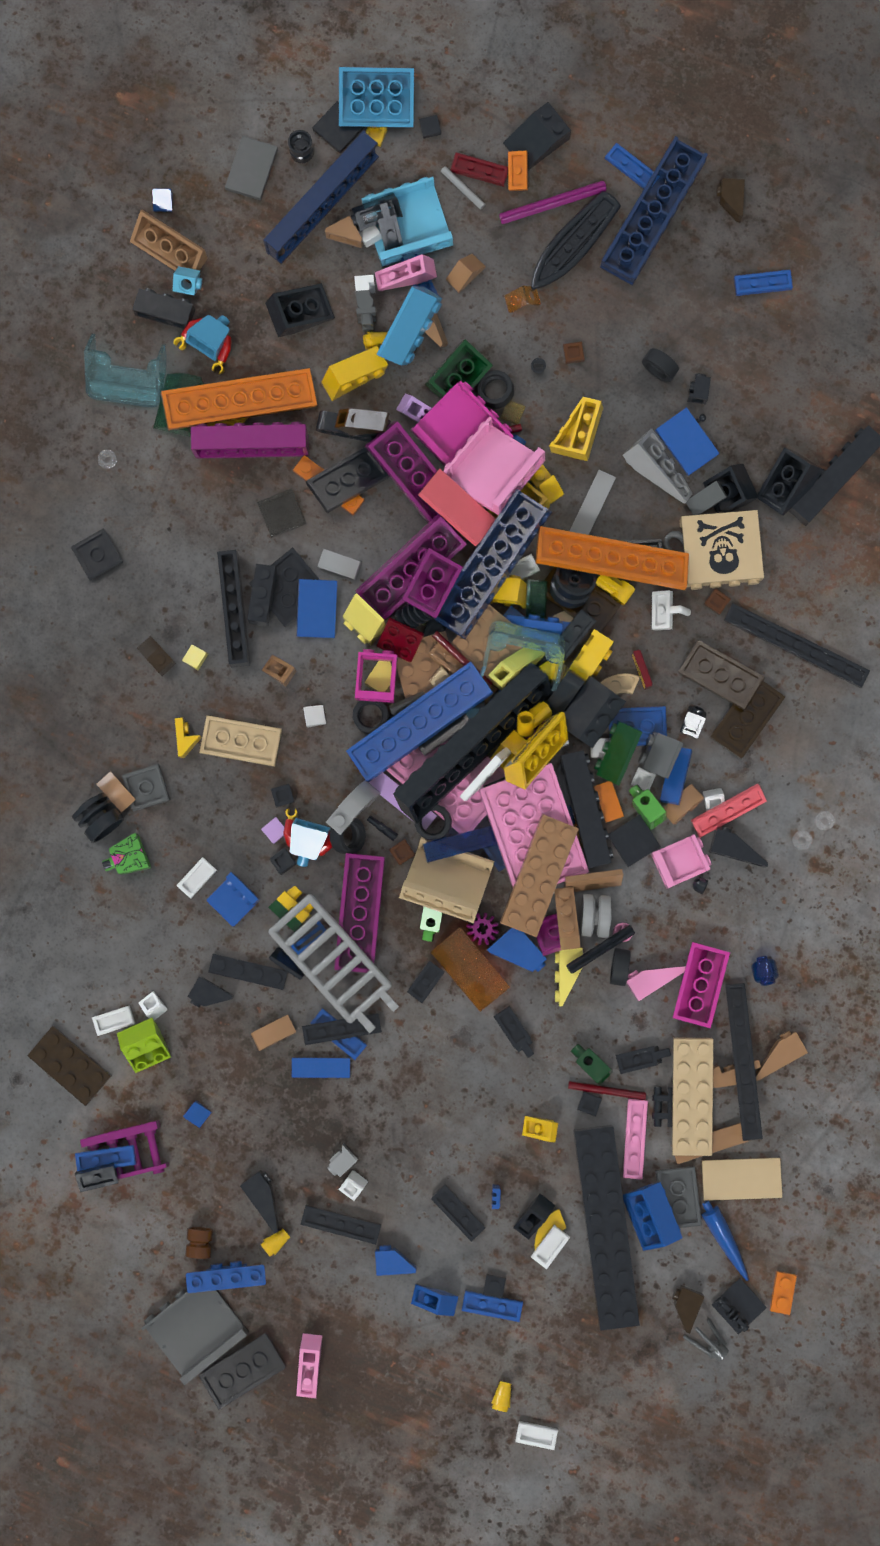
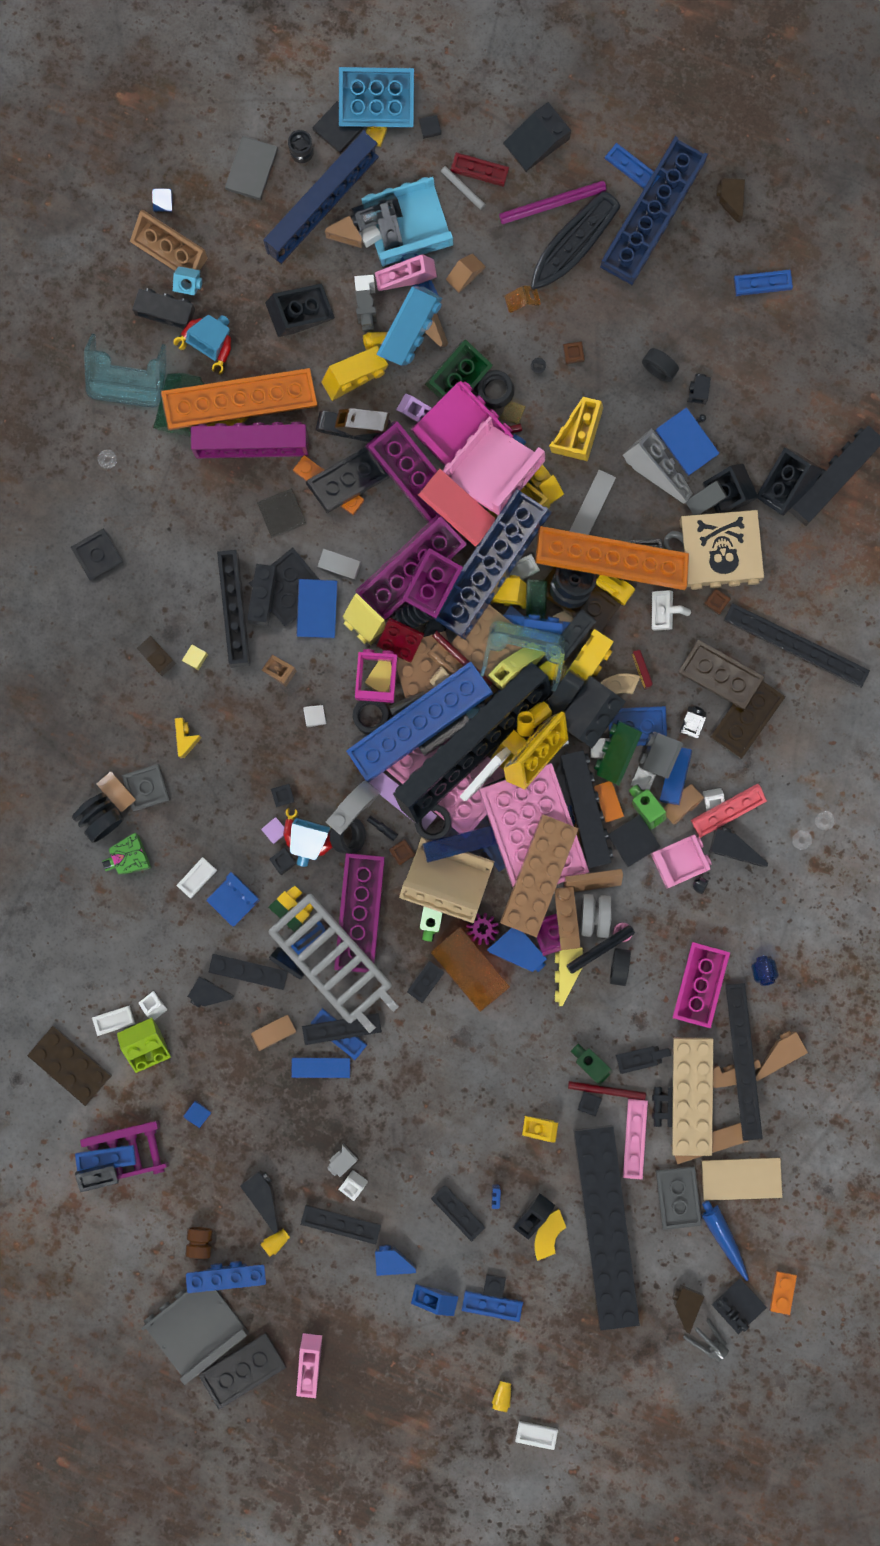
(240, 741): tan tile -> none
(514, 1031): black hinge -> none
(517, 170): orange plate -> none
(550, 1246): white tile -> none
(648, 981): bright pink slope -> none
(652, 1216): blue slope -> none

